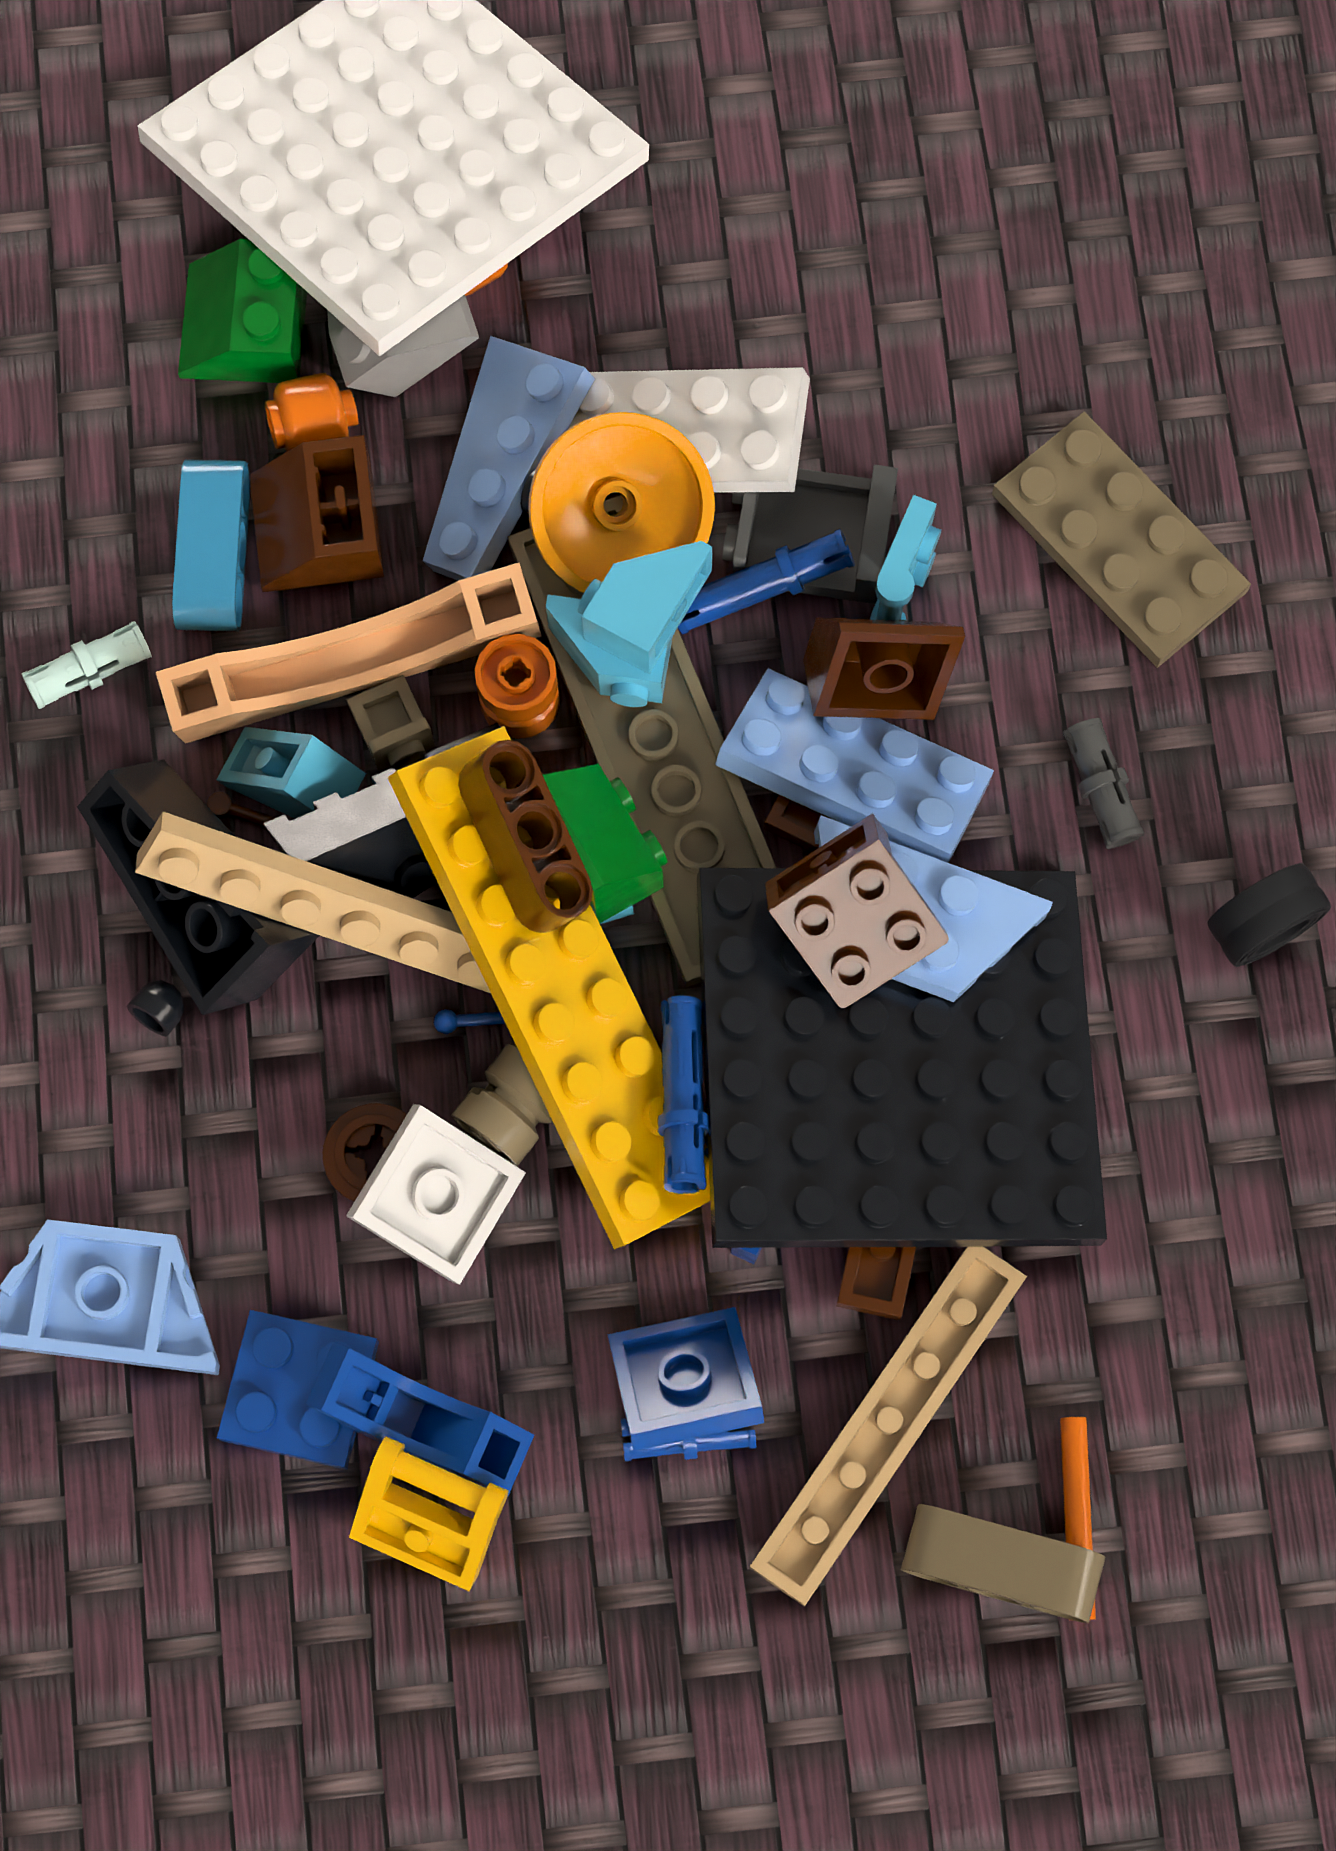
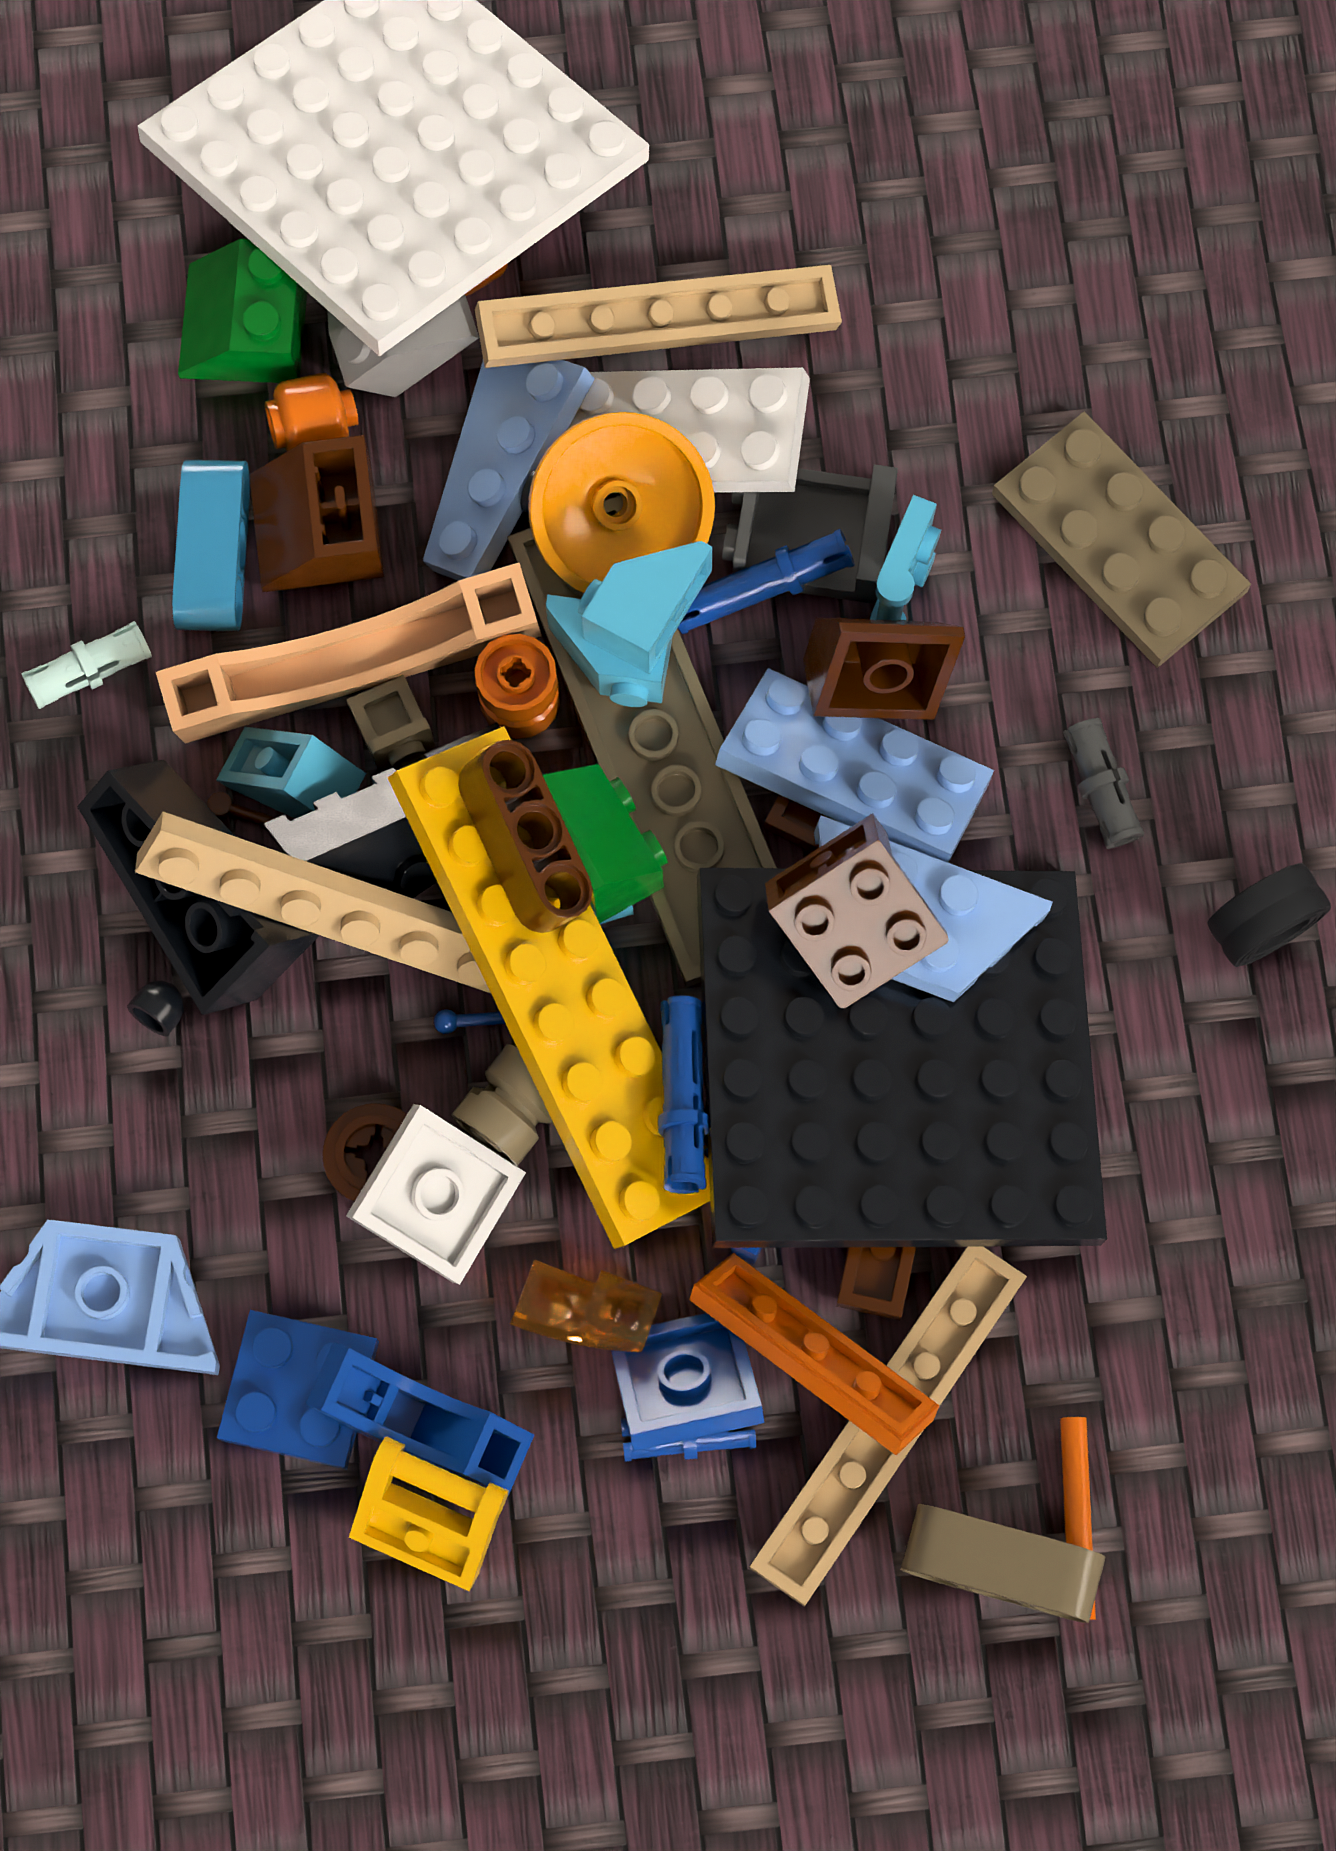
(585, 1313): none -> clear orange slope
(657, 316): none -> tan plate
(814, 1353): none -> orange tile

